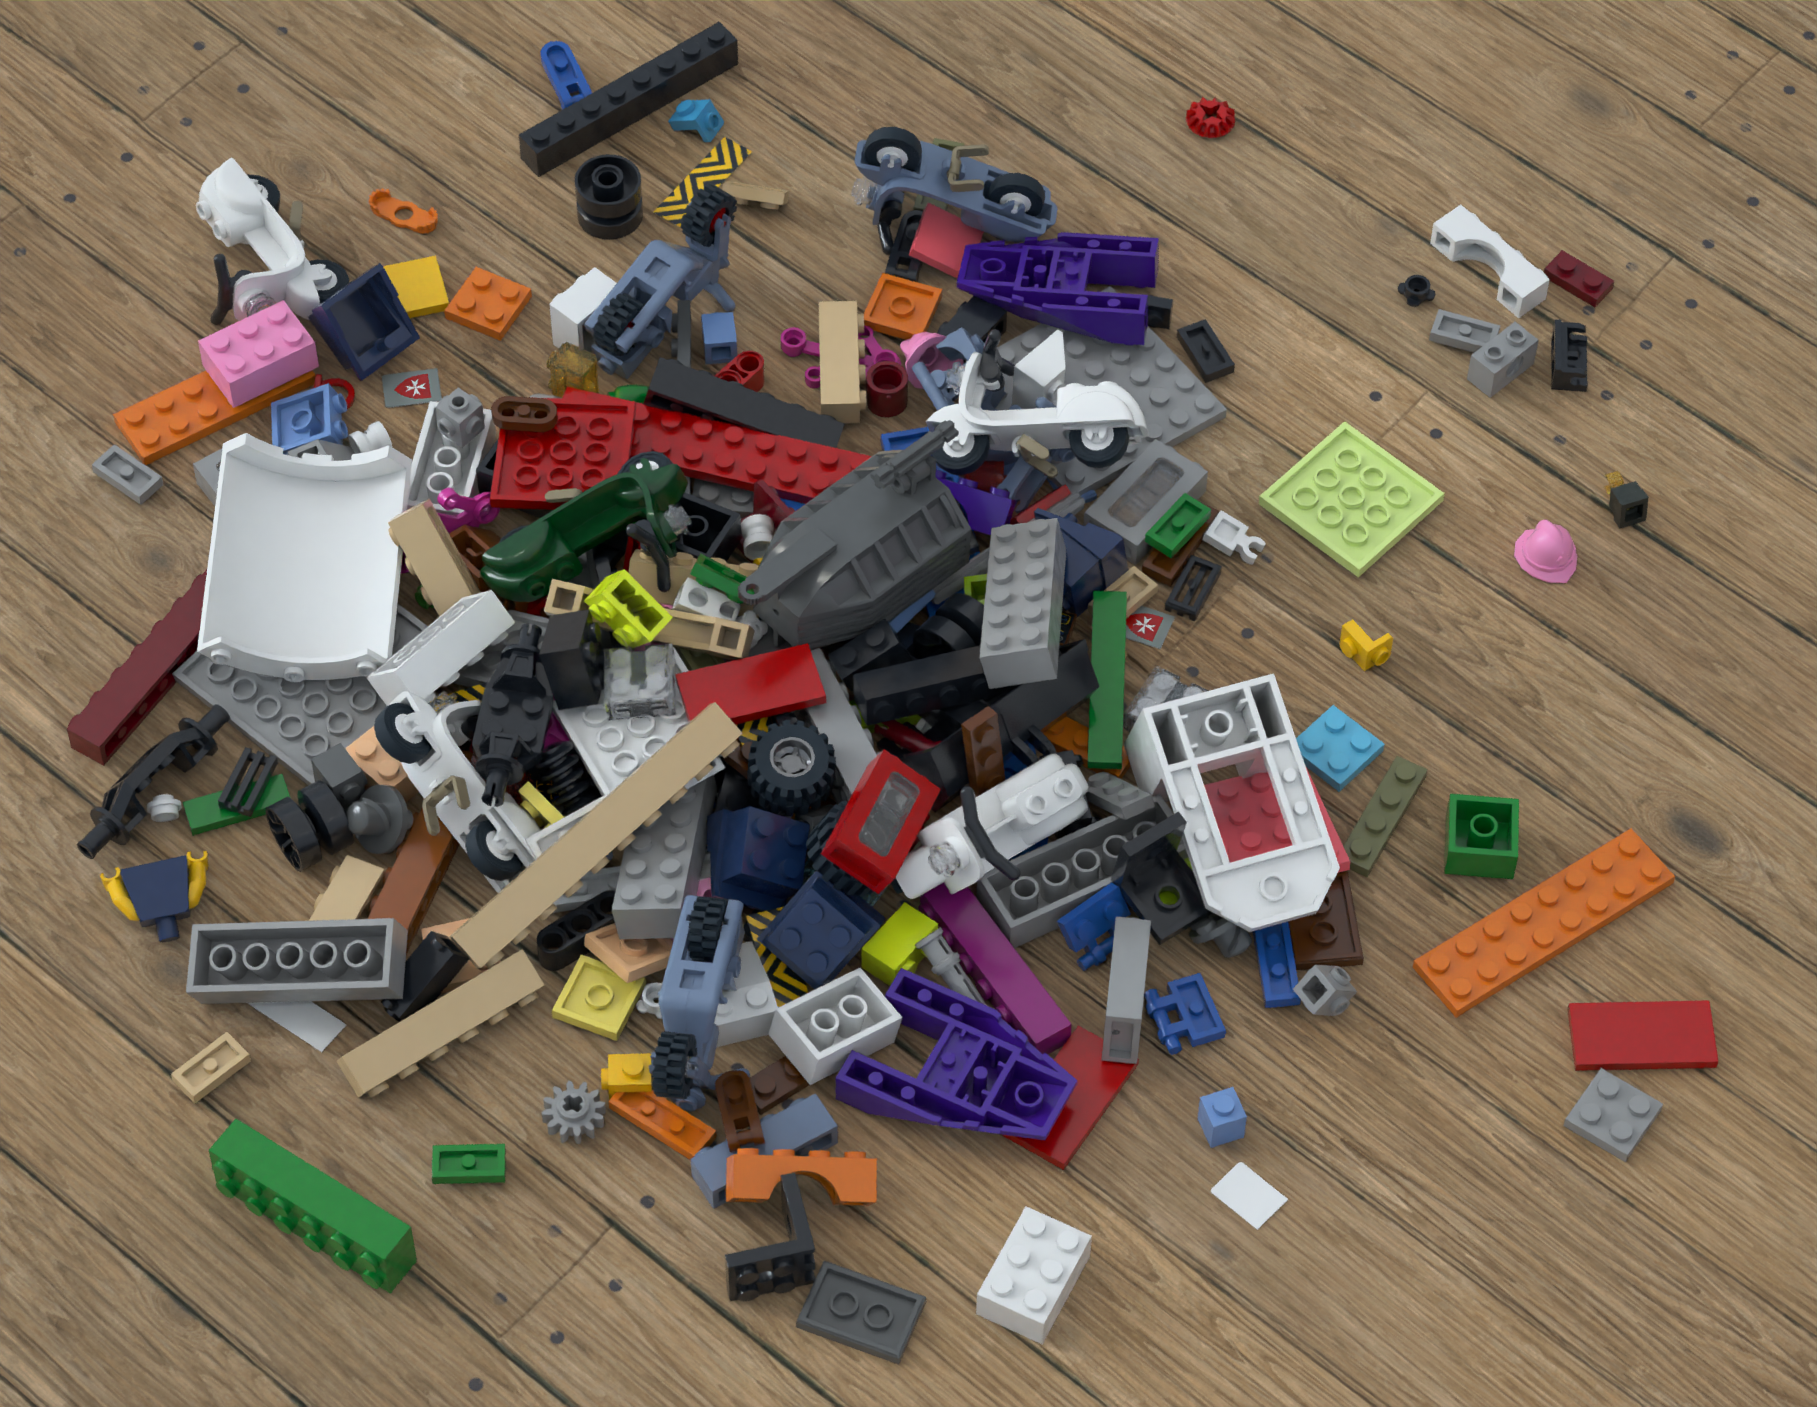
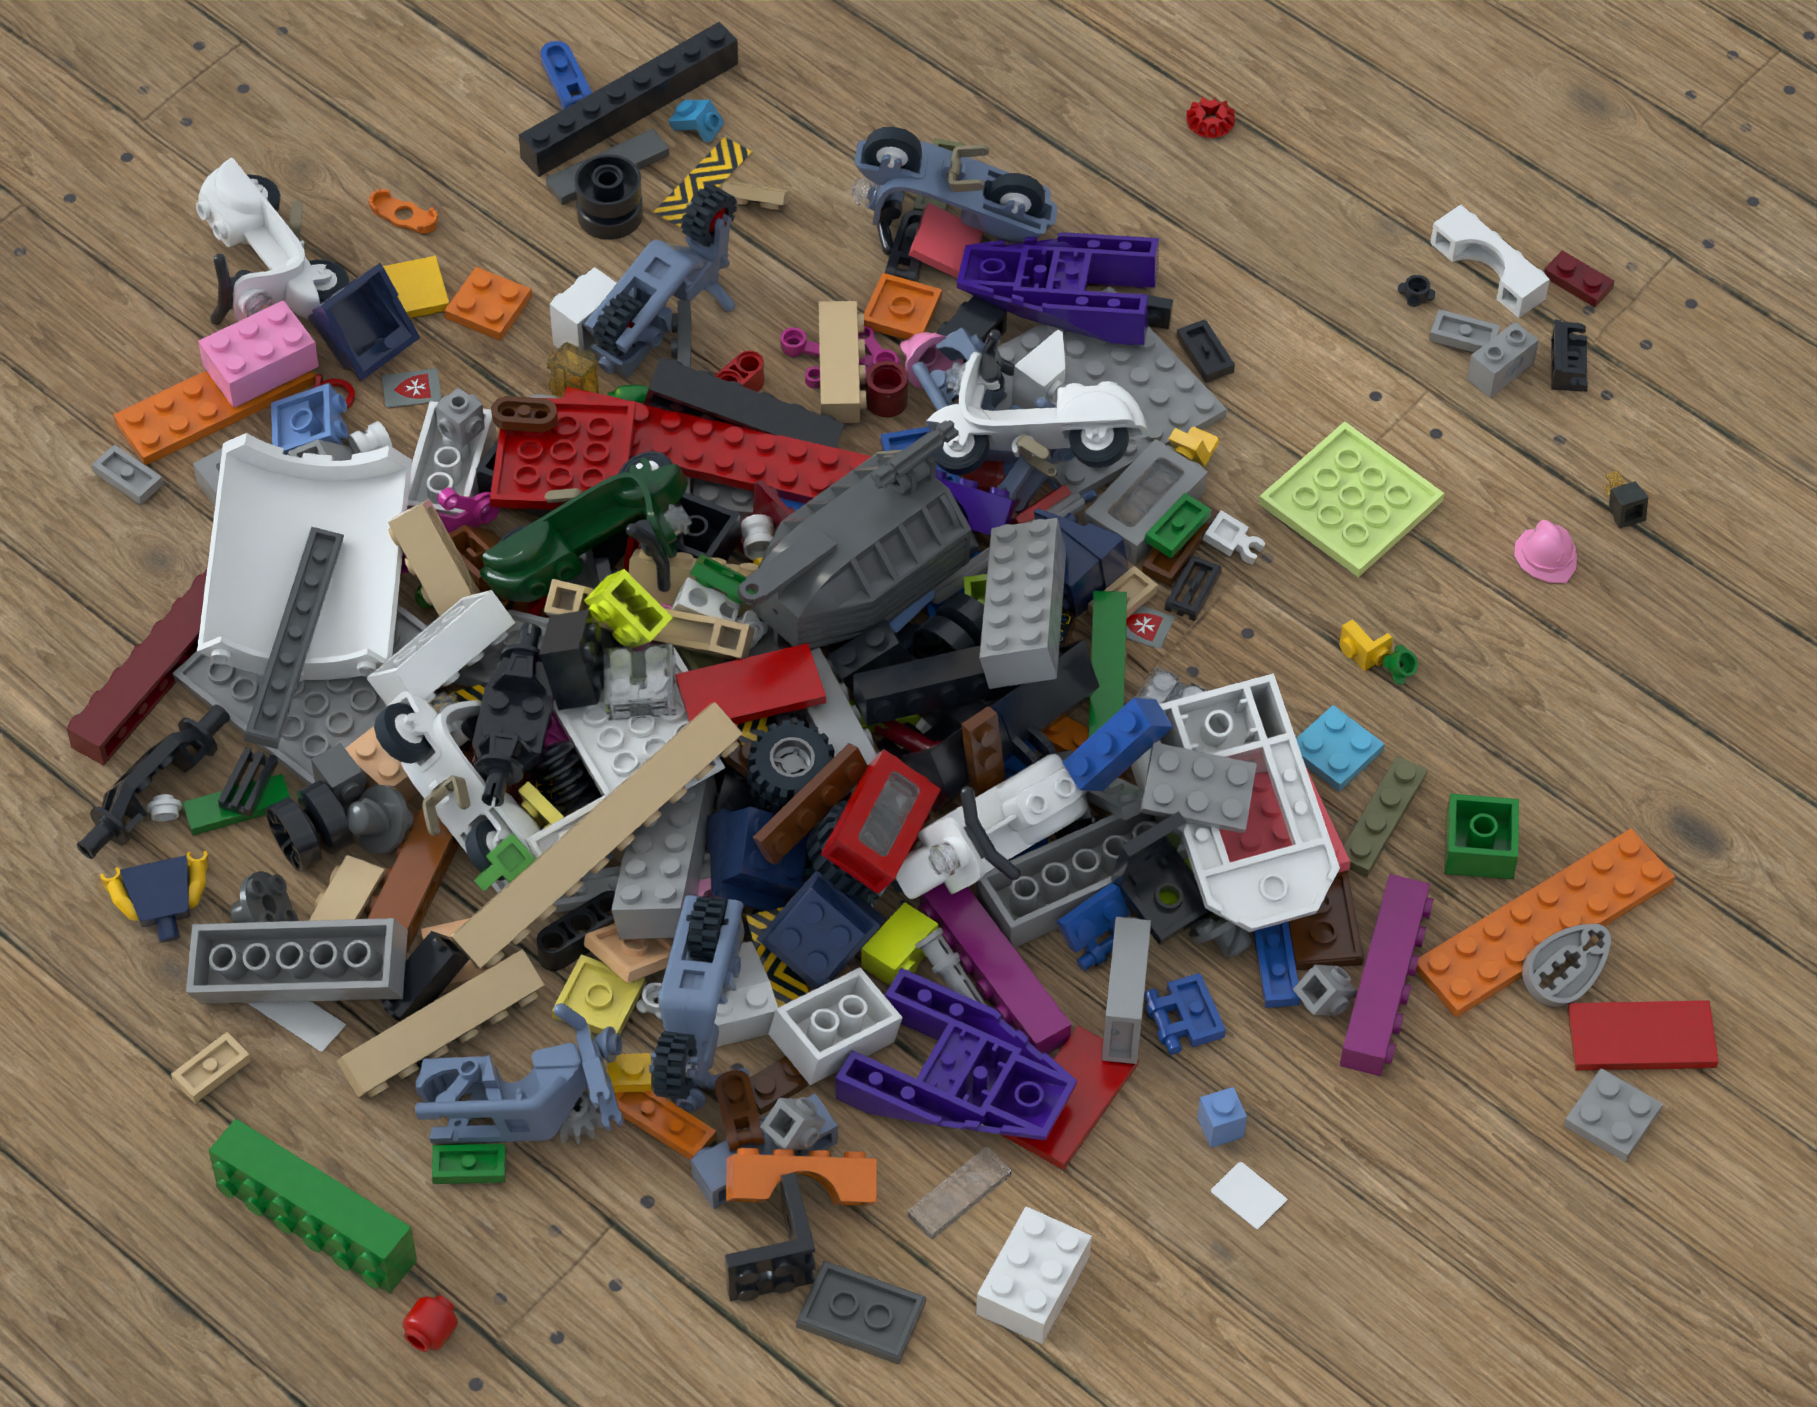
(263, 900): none -> dark grey plate
(293, 638): none -> dark grey tile
(430, 1323): none -> red head
(507, 860): none -> bright green plate
(526, 1108): none -> sand blue piece
(640, 150): none -> dark grey tile
(719, 337): medium blue brick -> none
(793, 1123): none -> light grey brick
(811, 804): none -> reddish brown plate
(959, 1192): none -> clear tile
(1117, 744): none -> blue brick
(1194, 445): none -> yellow bracket
(1200, 786): none -> light grey plate
(1385, 975): none -> magenta brick
(1407, 667): none -> green plate
(1575, 979): none -> light grey piece

